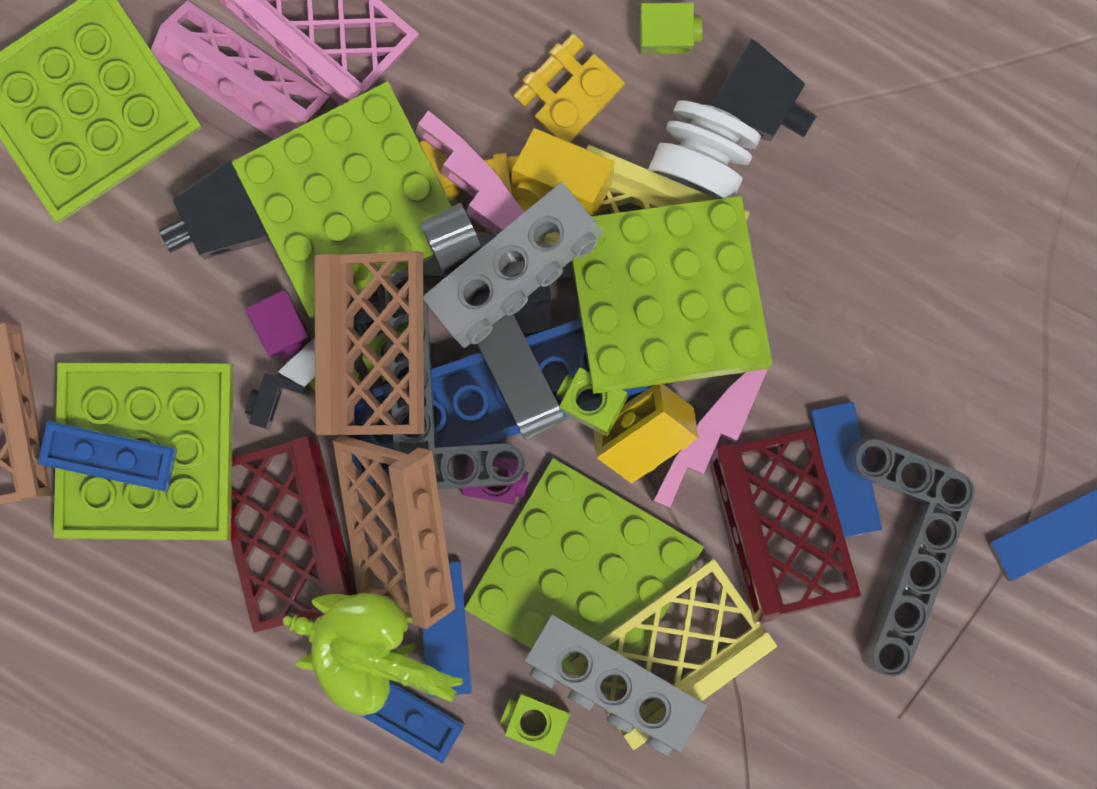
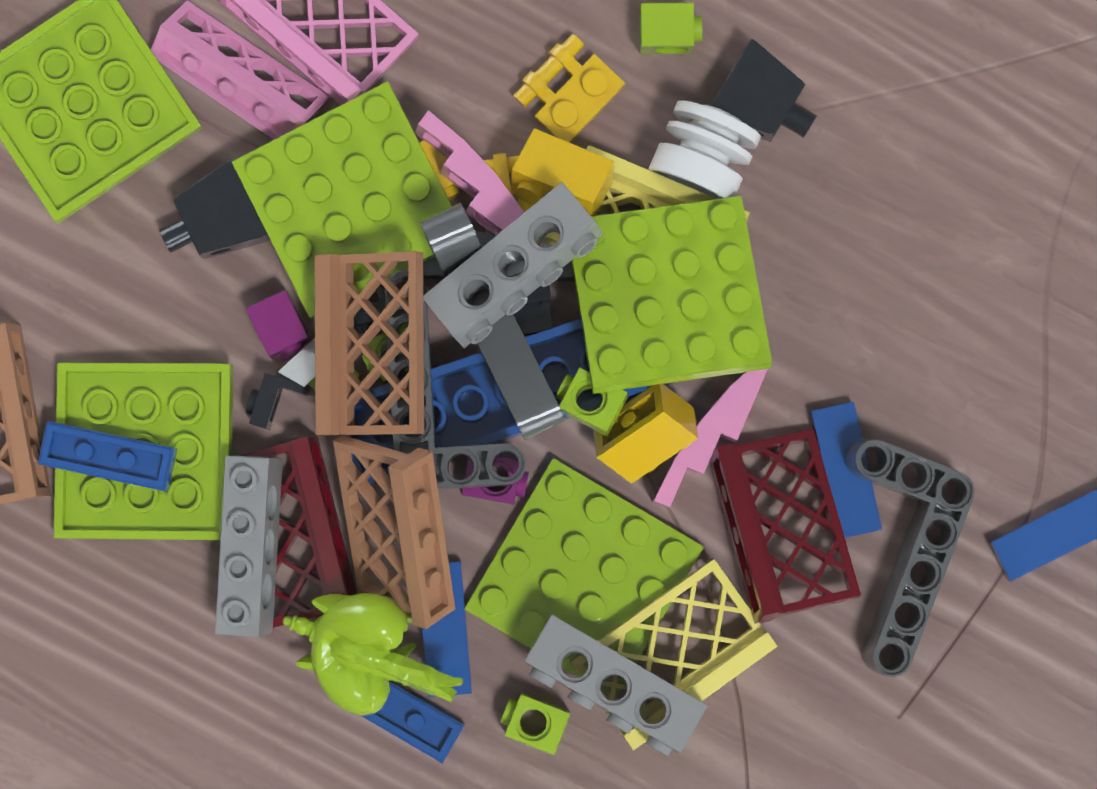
(248, 546): none -> light grey brick

